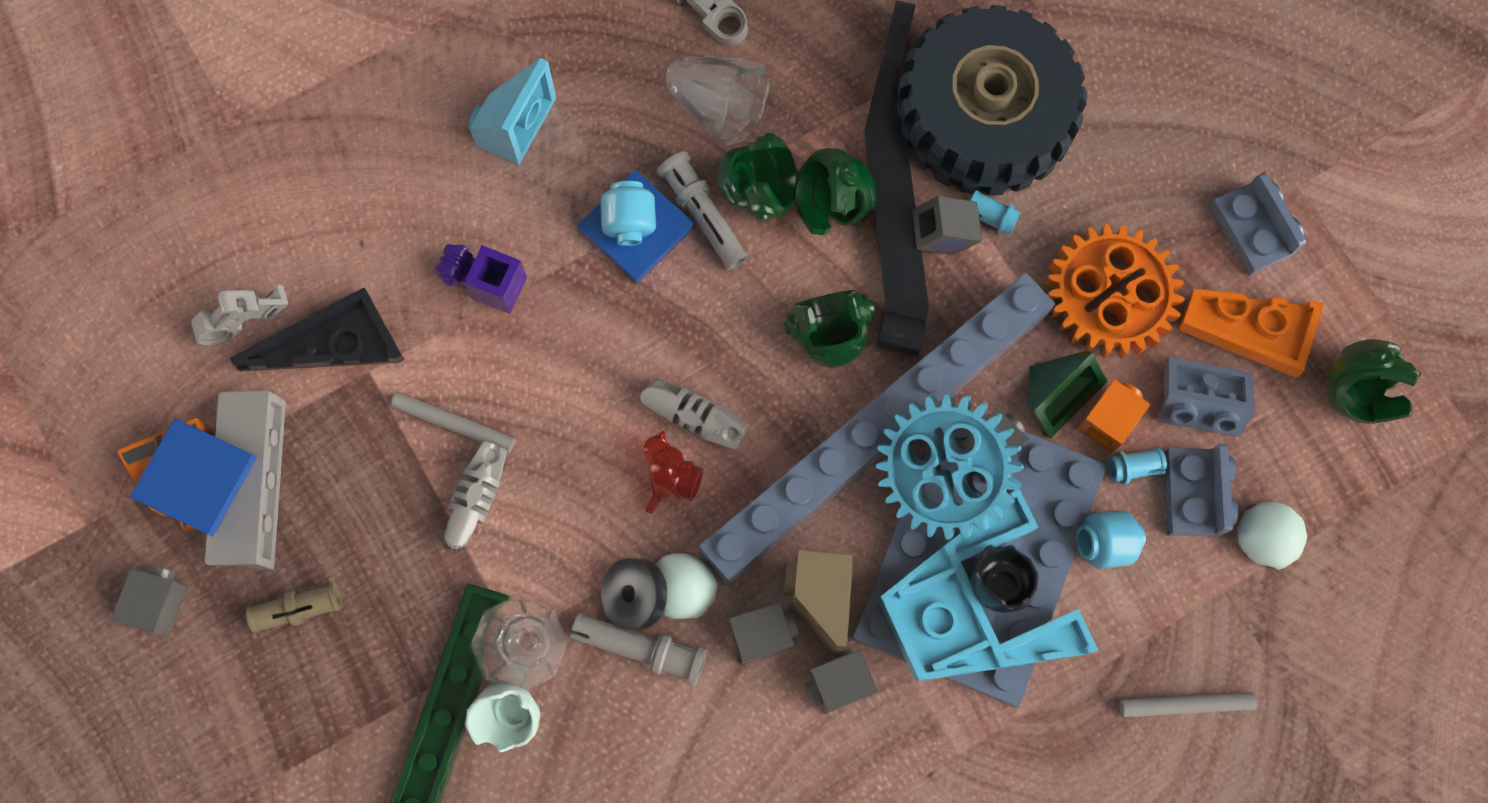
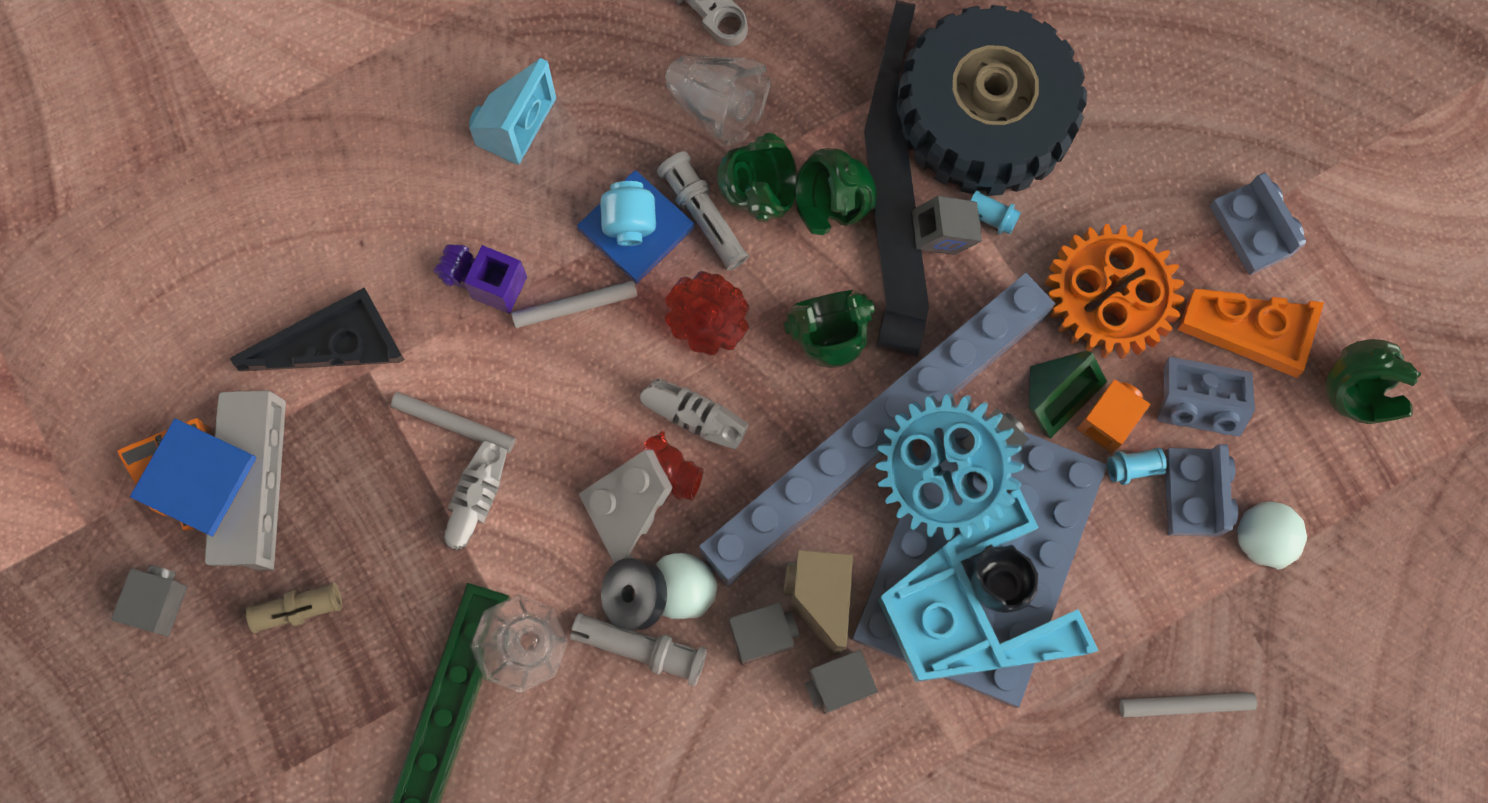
(225, 322): light grey piece -> none
(503, 717): light aqua hair -> none
(574, 304): none -> light grey bar
(626, 502): none -> light grey wing
(707, 312): none -> clear red plant
(1110, 539): medium azure head -> none

